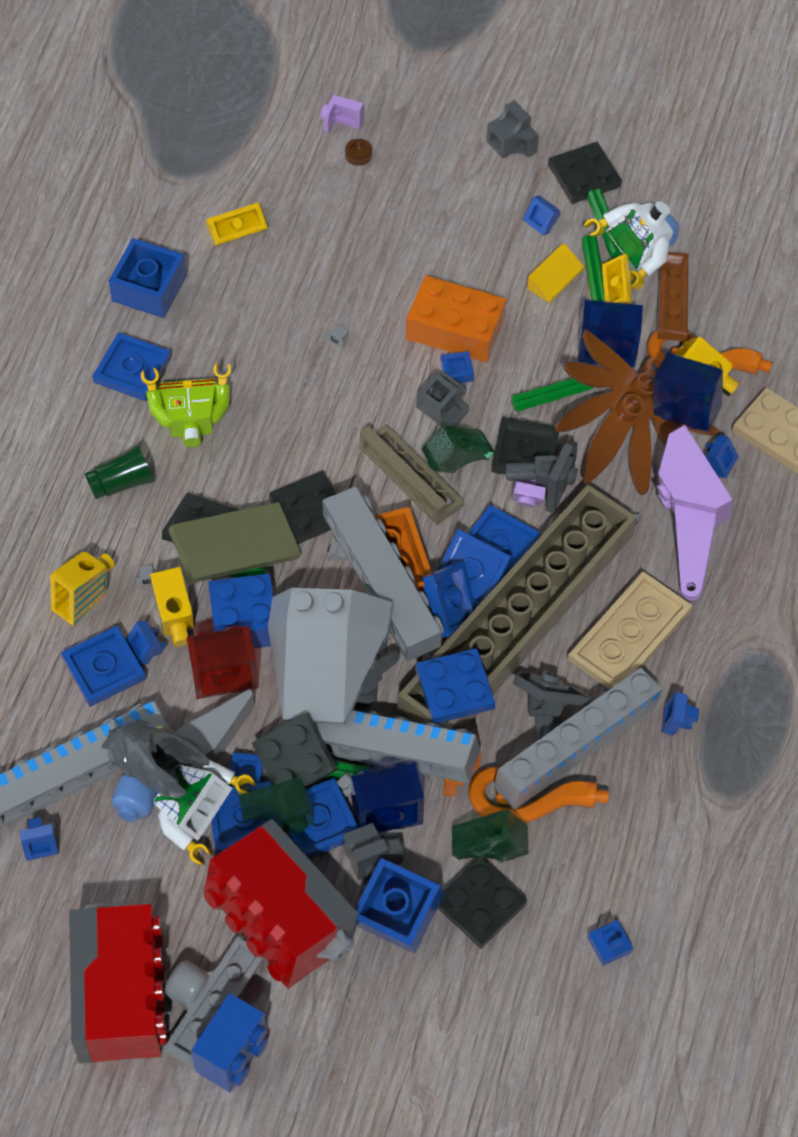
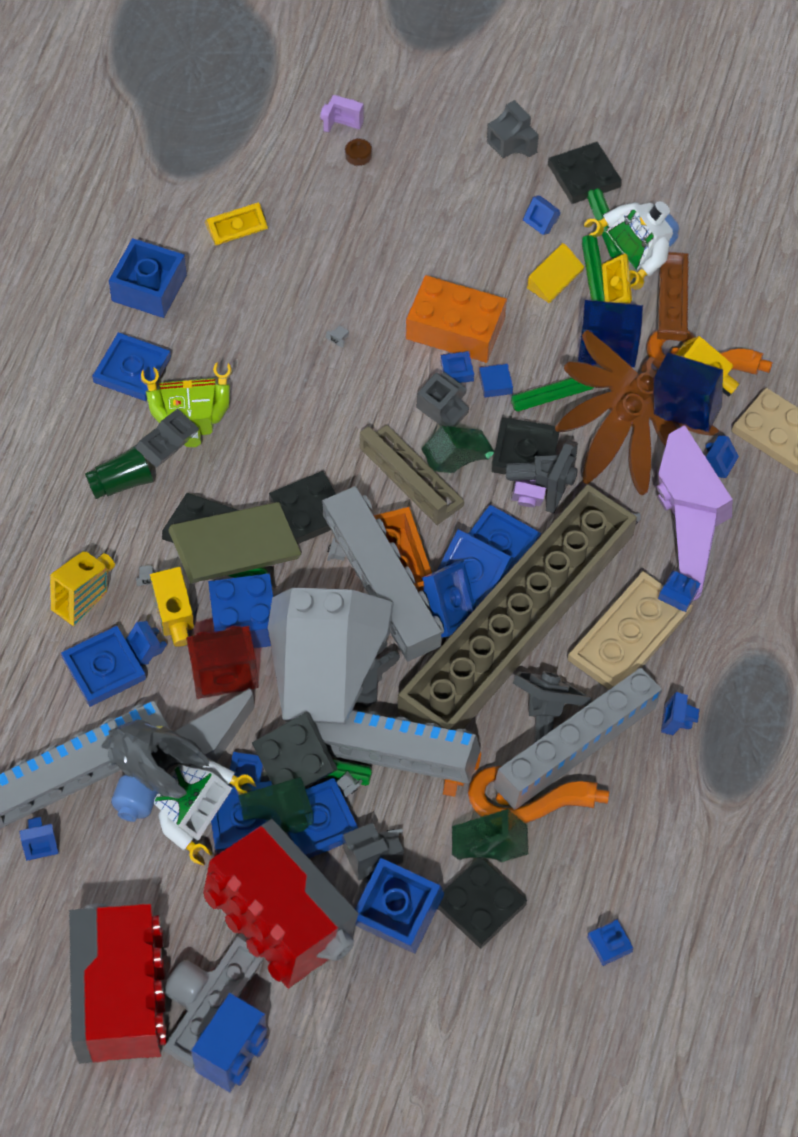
(167, 438): none -> dark grey slope
(388, 797): clear blue brick -> none
(455, 686): blue plate -> none
(495, 380): none -> blue tile
(679, 591): none -> blue tile

